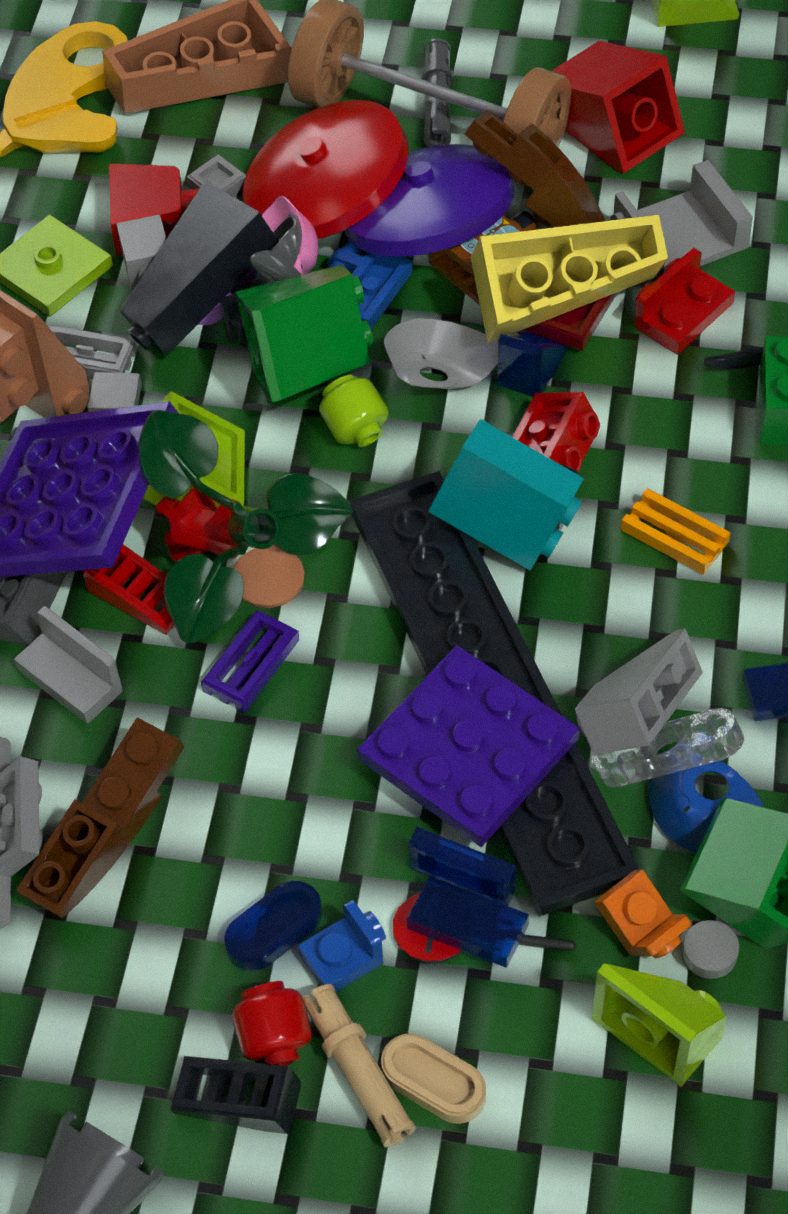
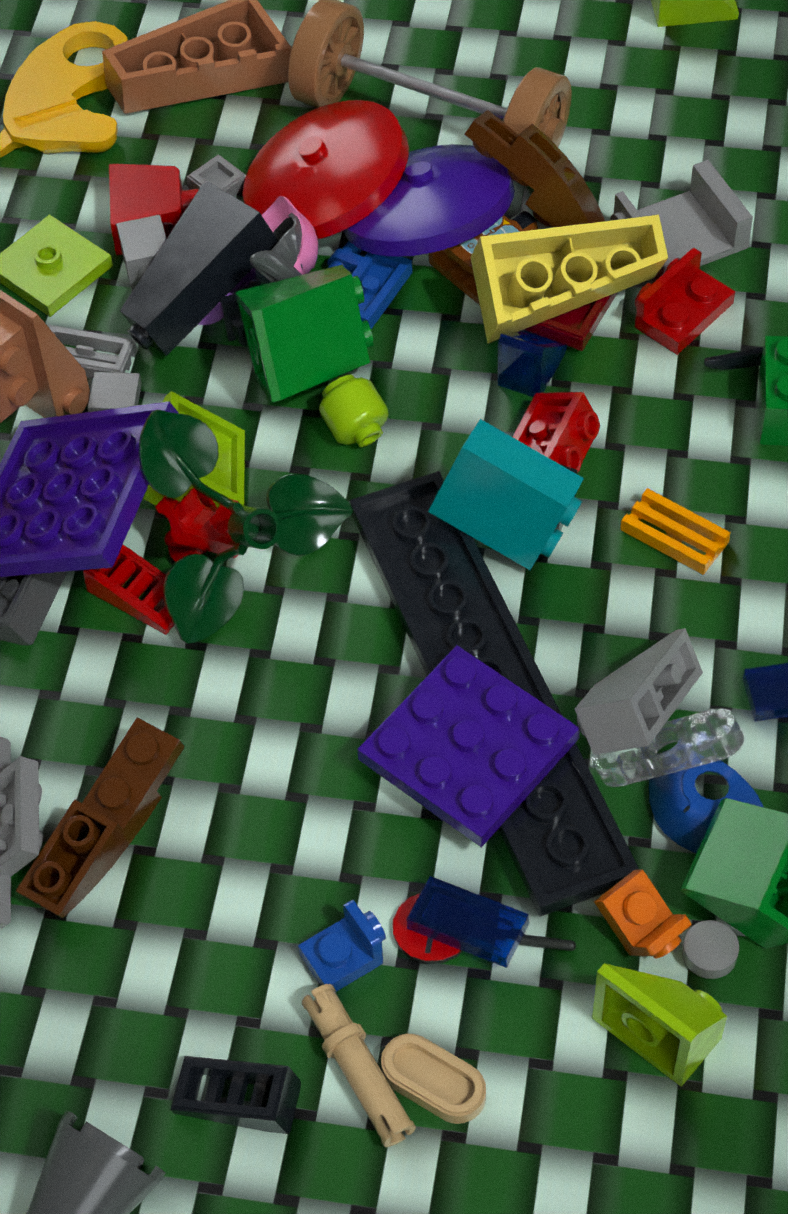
(70, 667): light grey panel -> none
(244, 698): dark purple tile -> none
(270, 576): nougat piece -> none
(271, 1023): red head -> none
(273, 925): clear blue tile -> none
(435, 110): dark grey pin -> none
(446, 347): light grey piece -> none
(462, 866): clear blue tile -> none
(621, 103): red slope -> none

